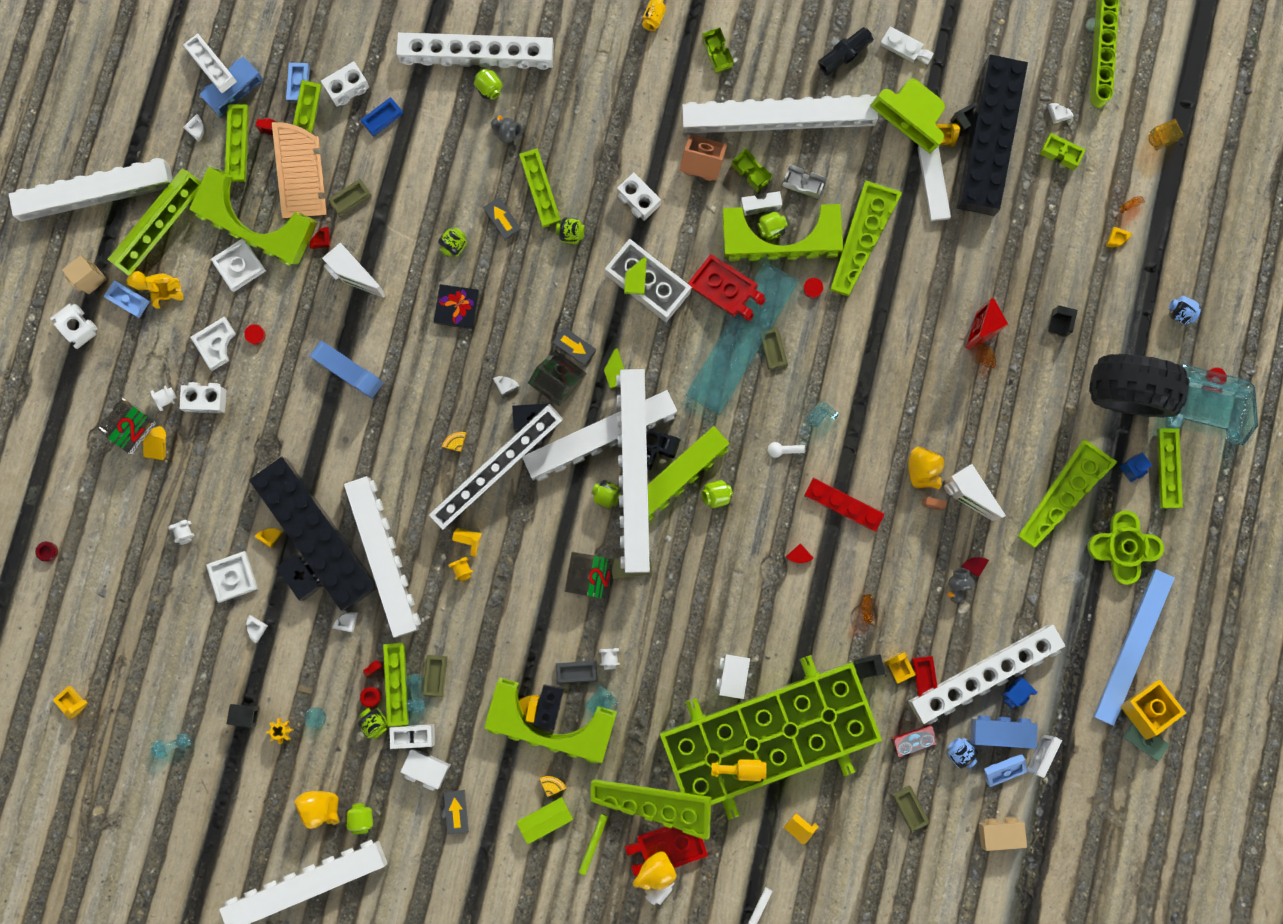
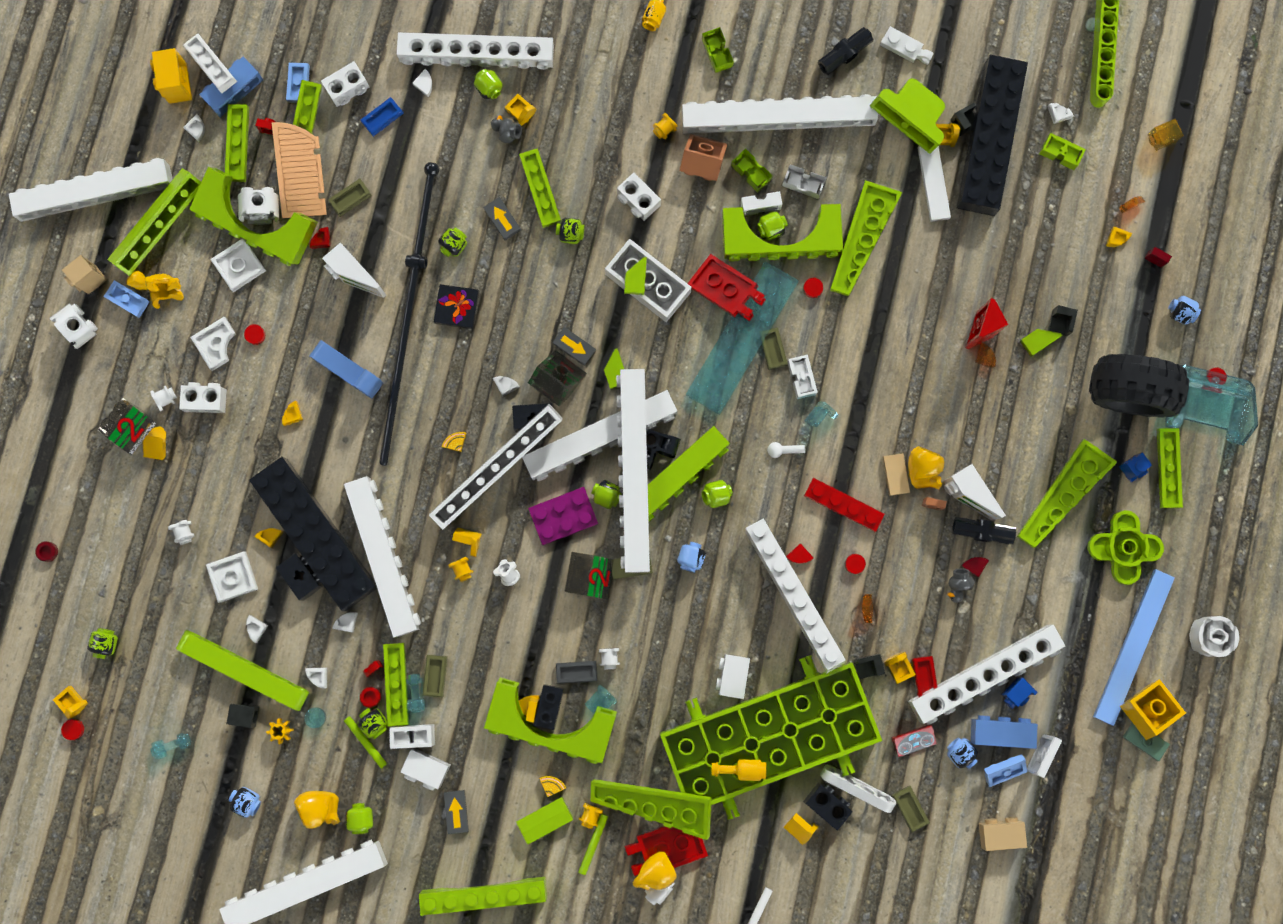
(72, 729): none -> red tile
(102, 643): none -> head
(171, 76): none -> yellow brick
(242, 670): none -> lime beam
(244, 802): none -> light blue head
(264, 213): none -> white brick
(292, 414): none -> yellow tile
(317, 676): none -> white tile
(365, 742): none -> lime bar
(416, 262): none -> black bar
(424, 83): none -> white tile
(482, 897): none -> lime arch
(507, 572): none -> white brick
(520, 109): none -> yellow tile
(563, 516): none -> magenta plate
(590, 815): none -> yellow brick
(664, 127): none -> yellow brick
(691, 557): none -> light blue head
(795, 596): none -> white brick
(804, 377): none -> white piece
(825, 809): none -> black brick
(855, 564): none -> red tile
(858, 788): none -> white beam
(896, 474): none -> tan tile
(984, 530): none -> black piece
(1038, 340): none -> lime tile
(1158, 257): none -> dark red tile
(1214, 636): none -> white brick

